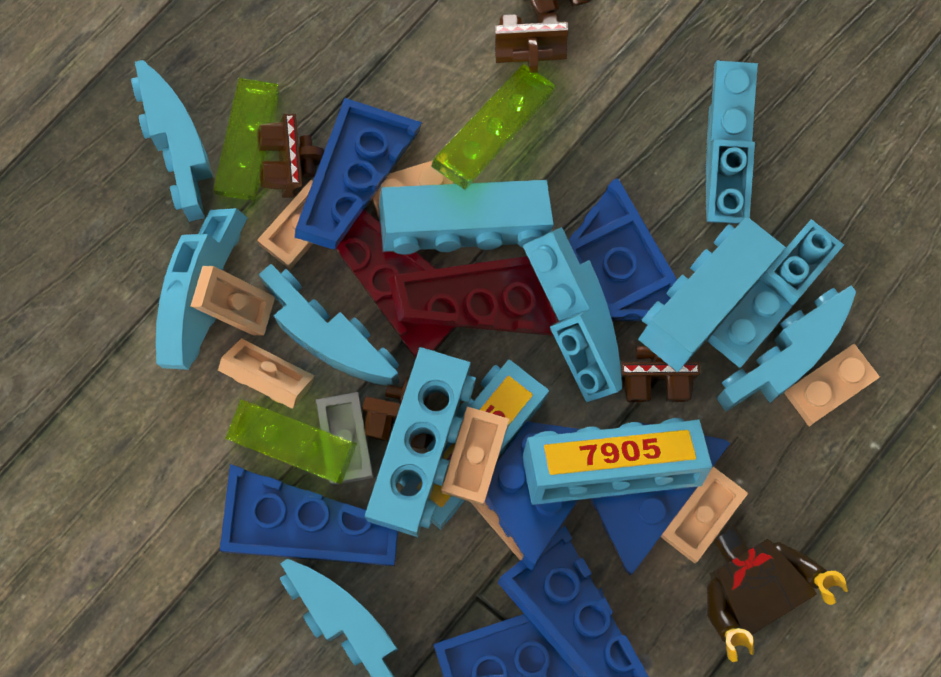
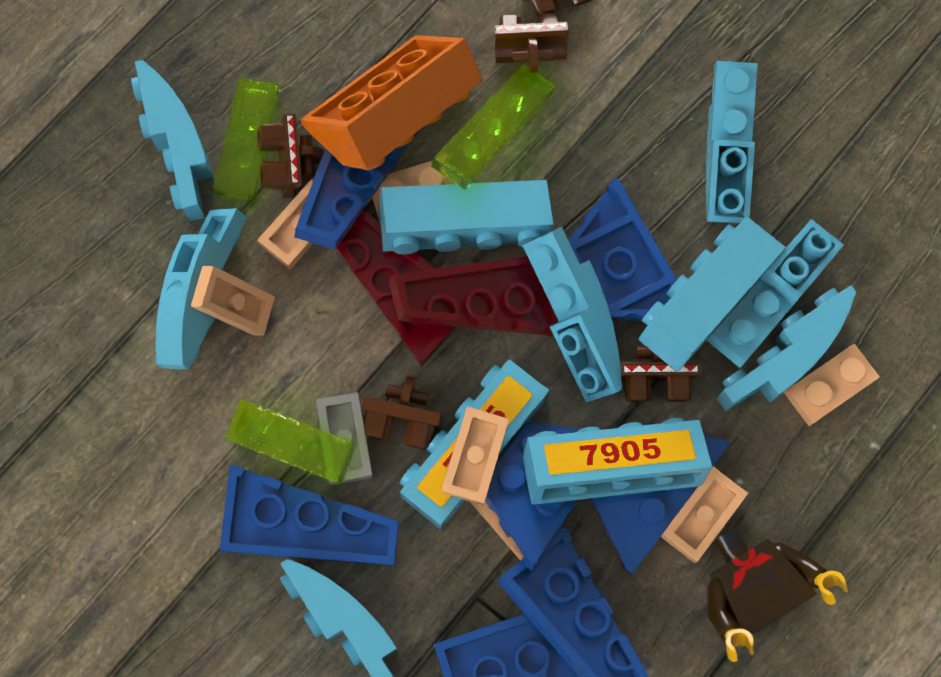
(266, 373): light nougat plate -> none
(338, 342): medium azure slope -> none
(394, 100): none -> orange slope
(430, 374): medium azure brick -> none

